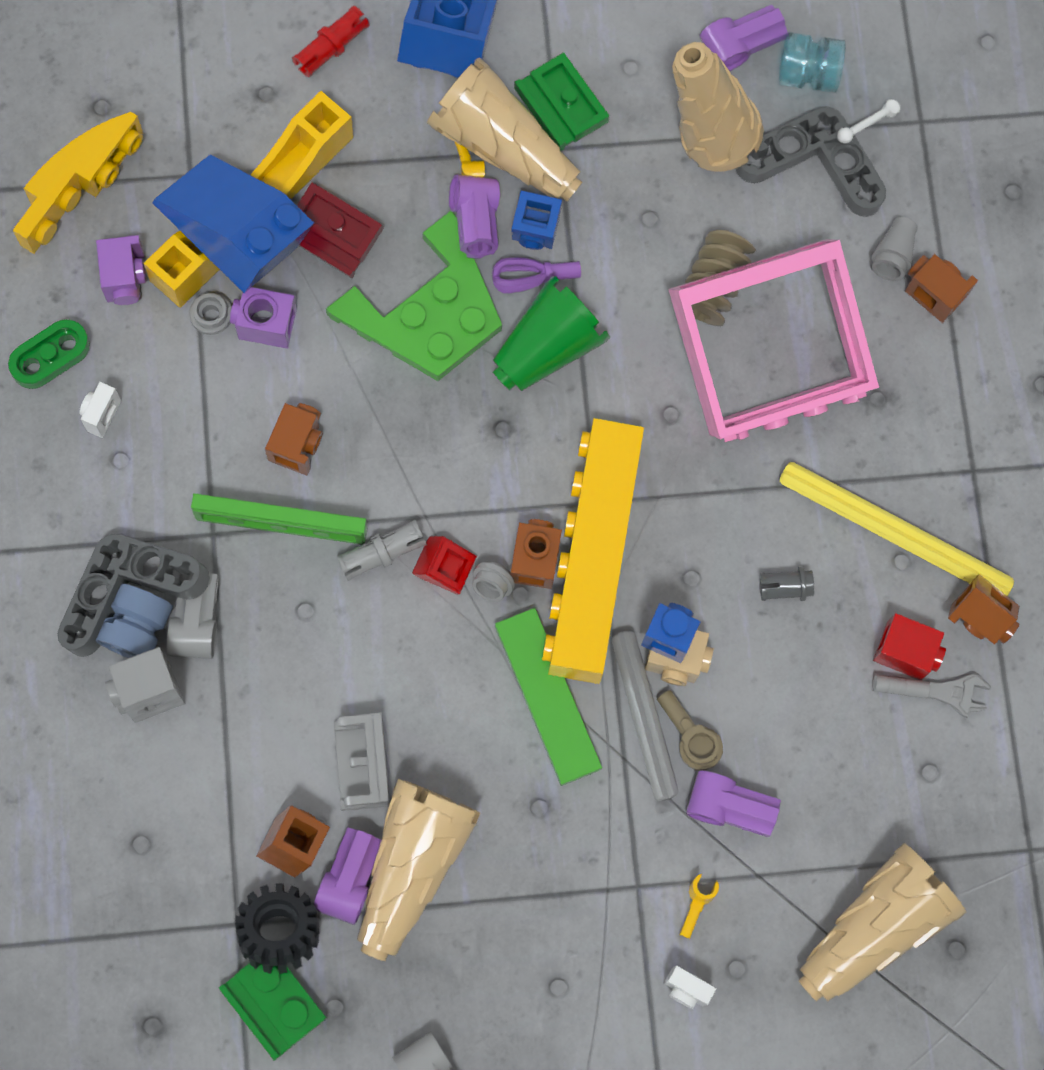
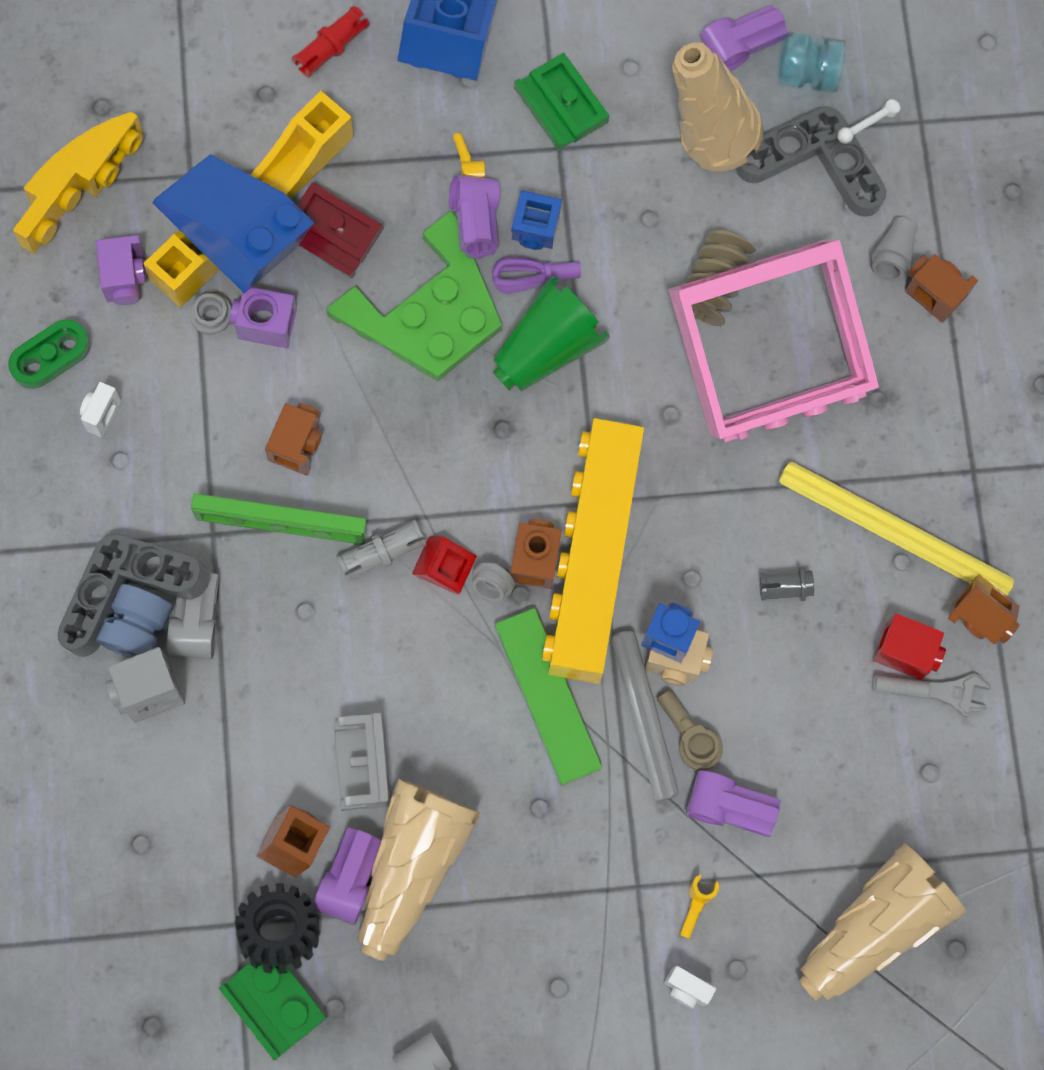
(503, 132): tan cone -> none

